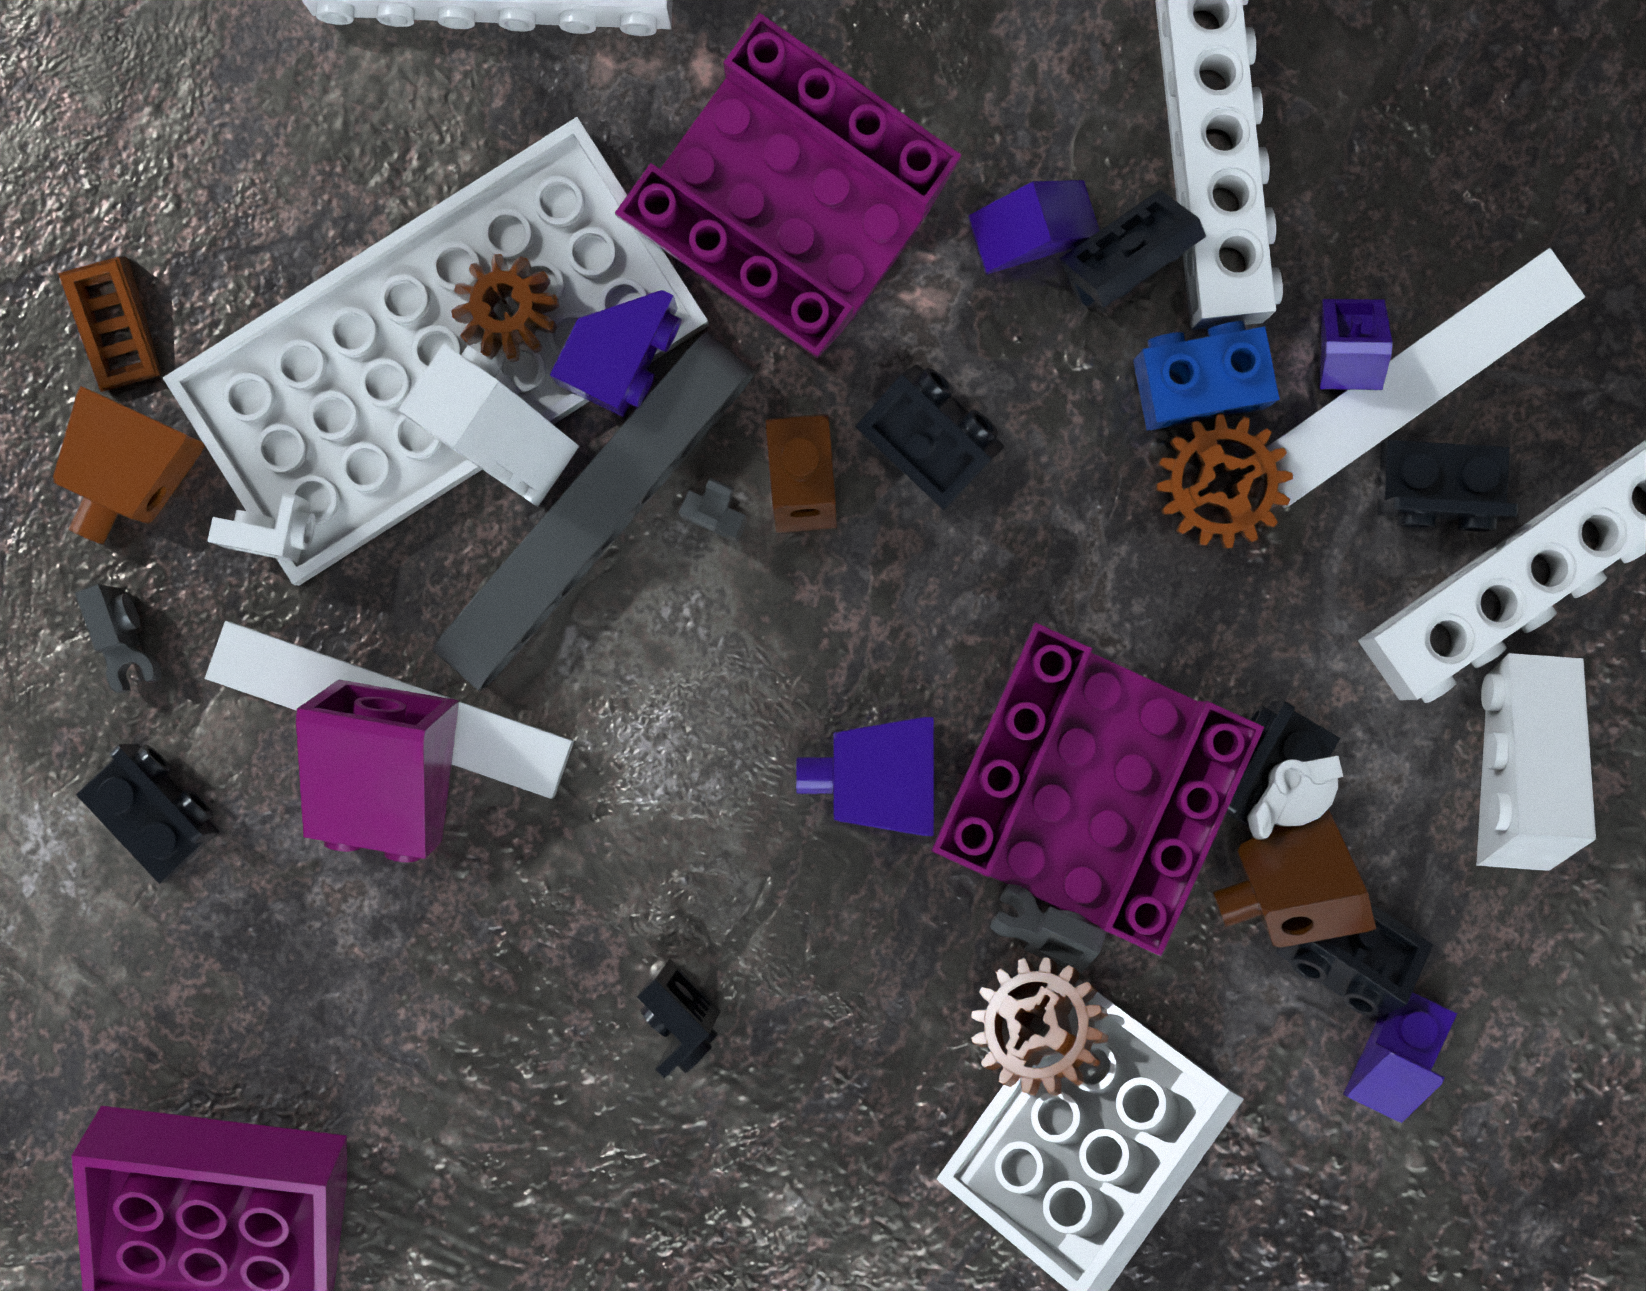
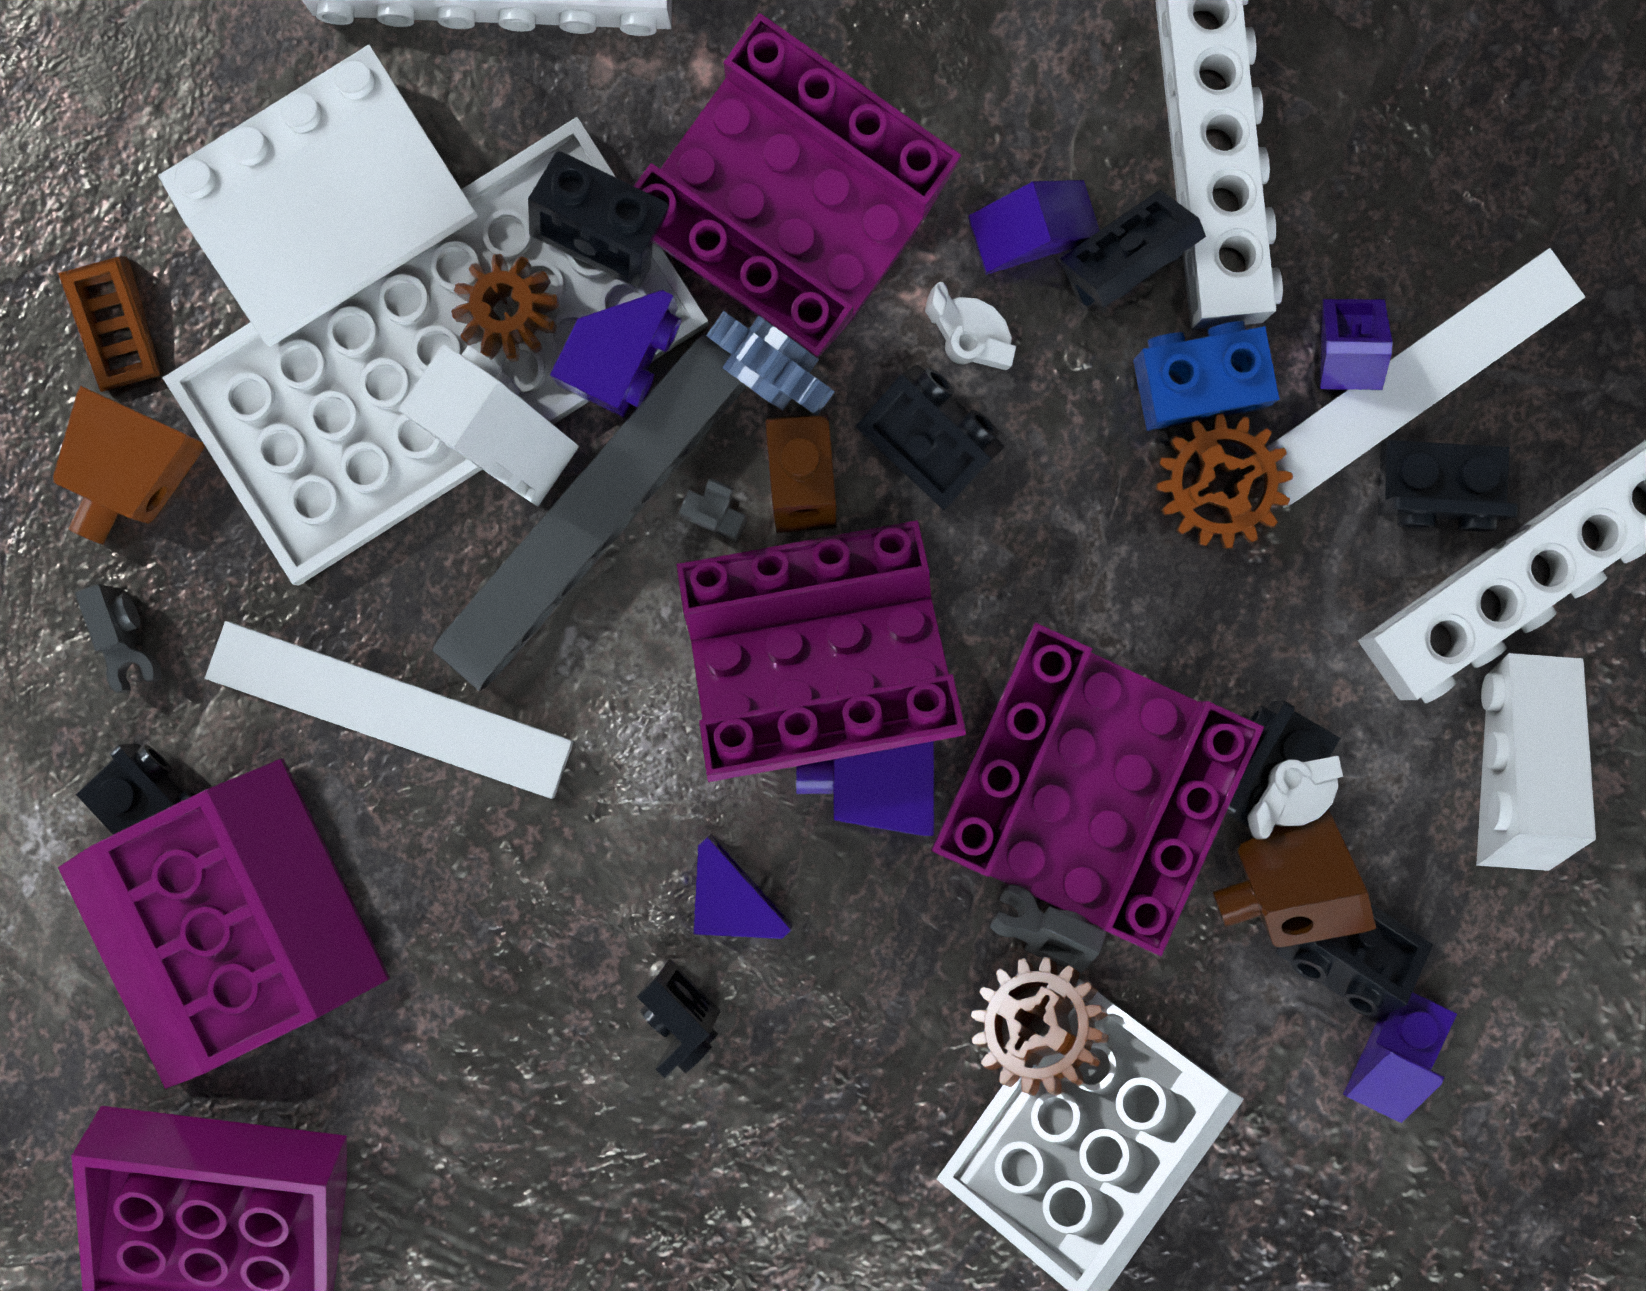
(223, 922): none -> magenta slope
(255, 535): white bracket -> none
(317, 196): none -> white slope
(375, 768): magenta slope -> none
(596, 218): none -> black bracket
(730, 900): none -> dark purple slope
(770, 363): none -> sand blue gear
(817, 651): none -> magenta slope
(971, 329): none -> white piece

